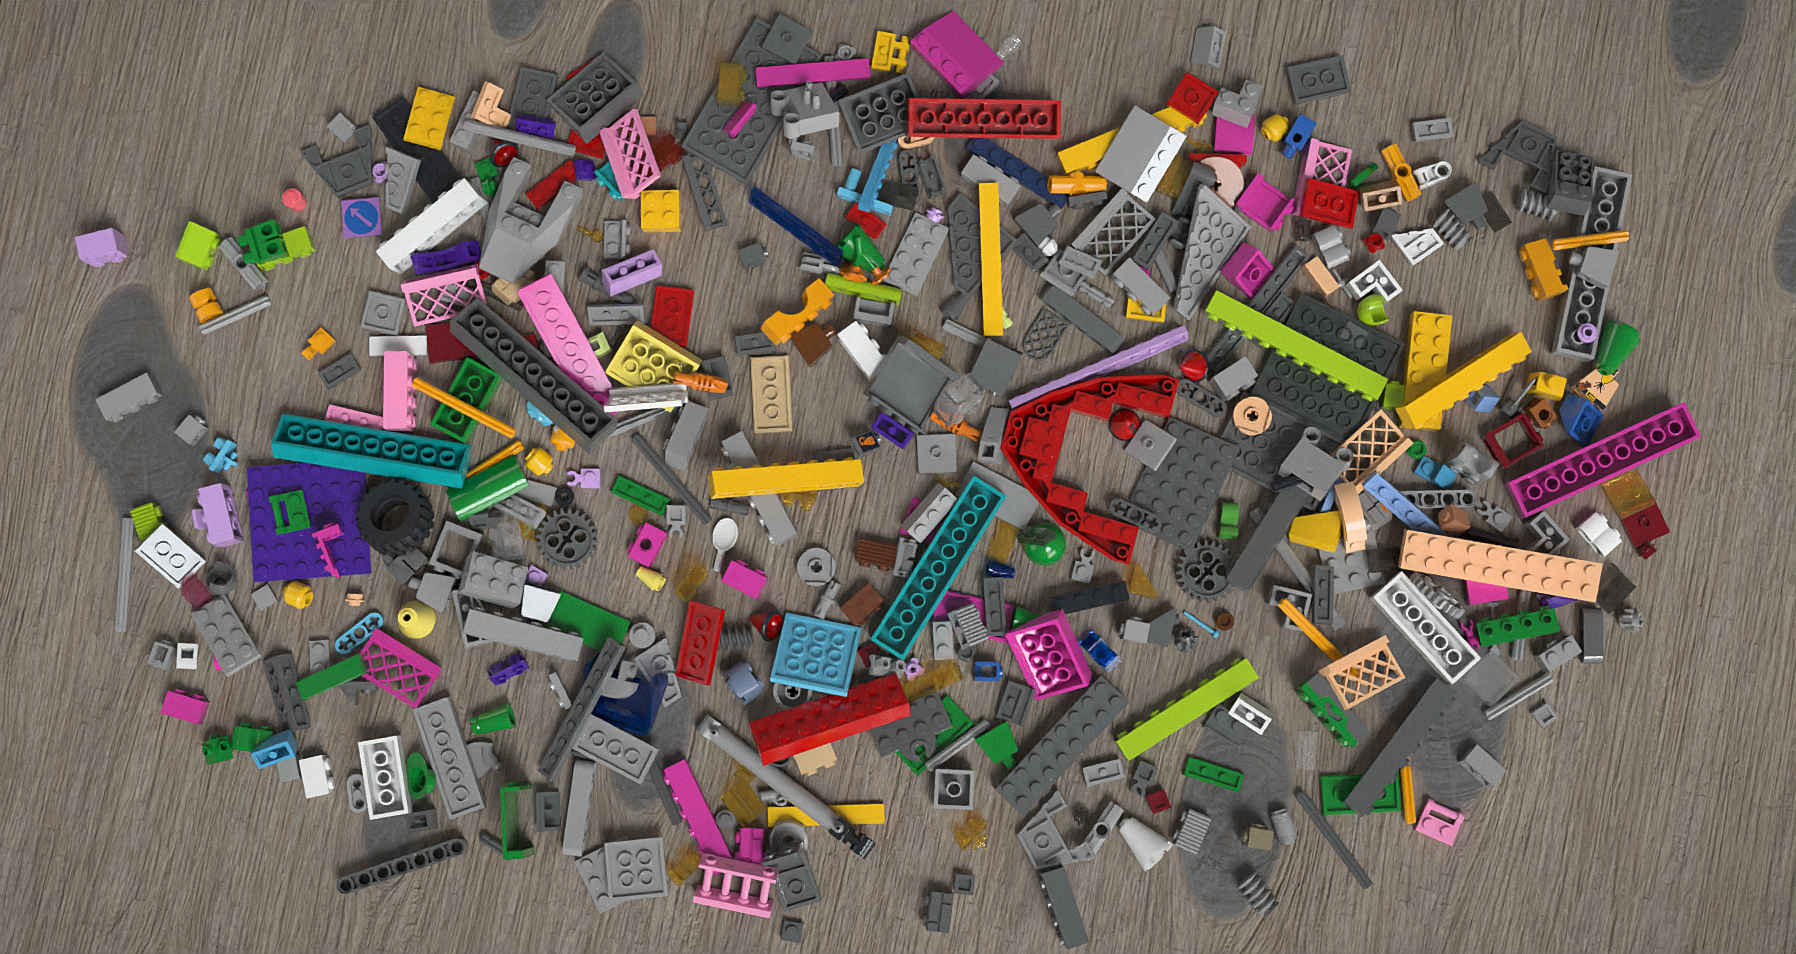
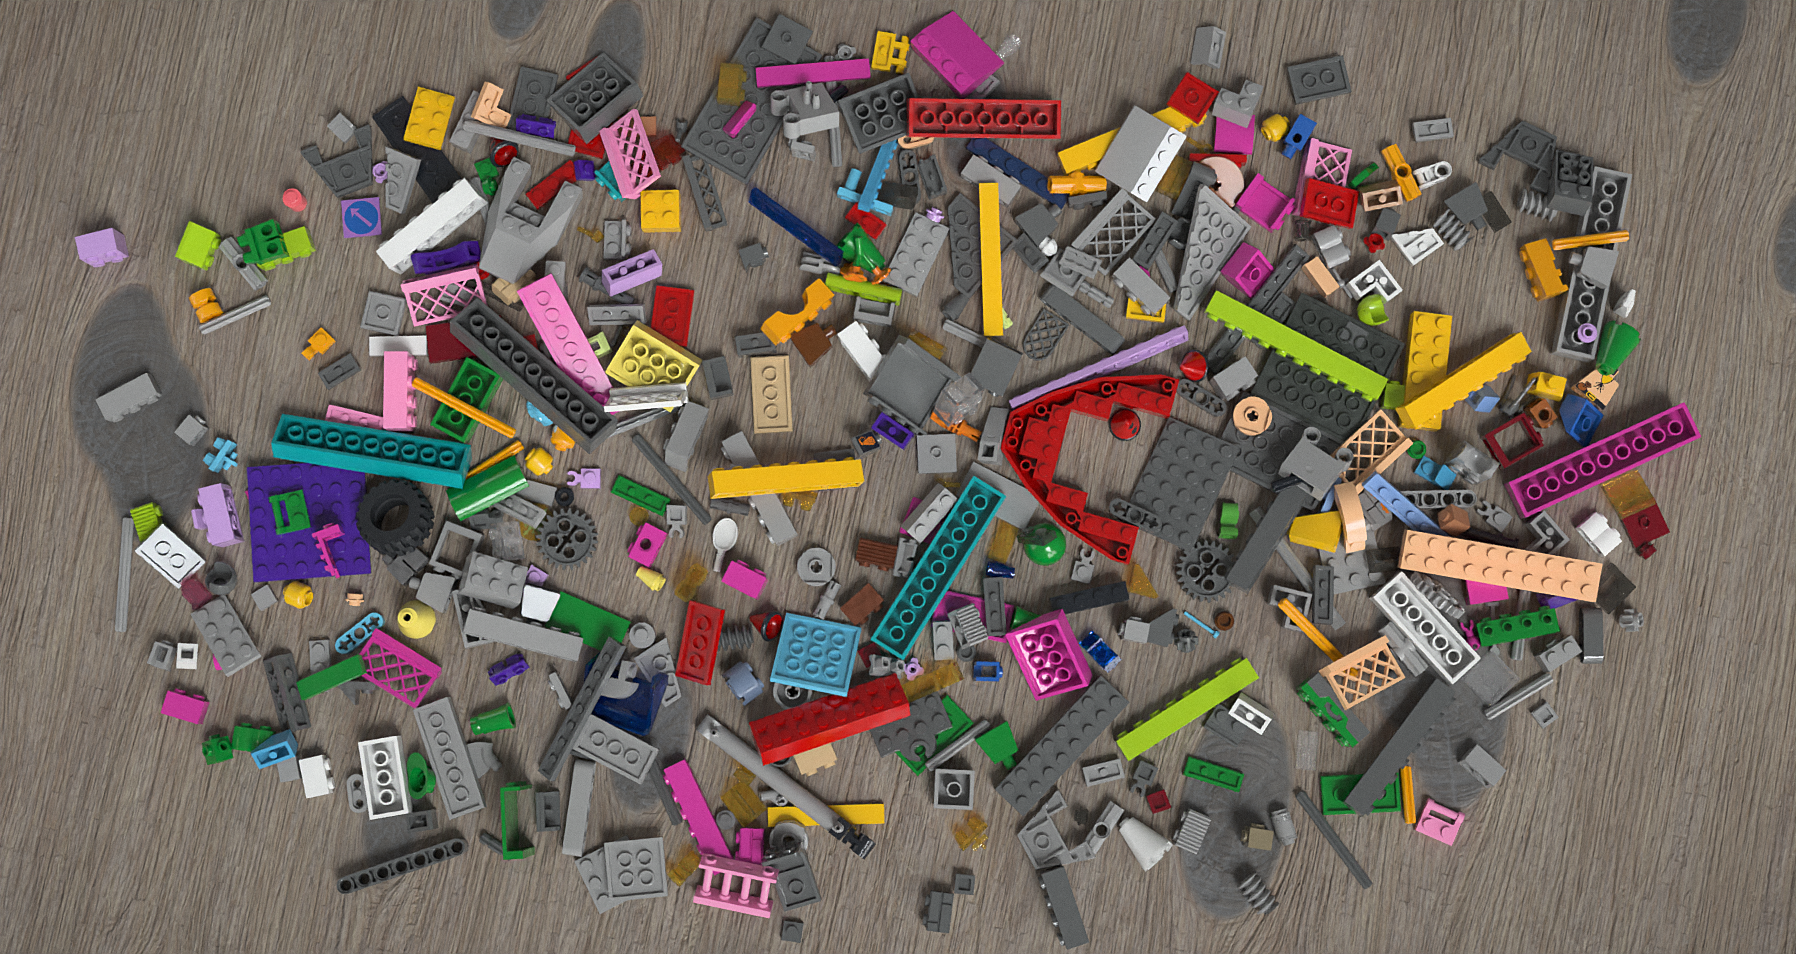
(701, 382): orange hinge -> none
(1016, 703): dark grey plate -> none
(1150, 445): light grey plate -> none
(1403, 649): none -> light grey piece
(1625, 303): none -> white slope

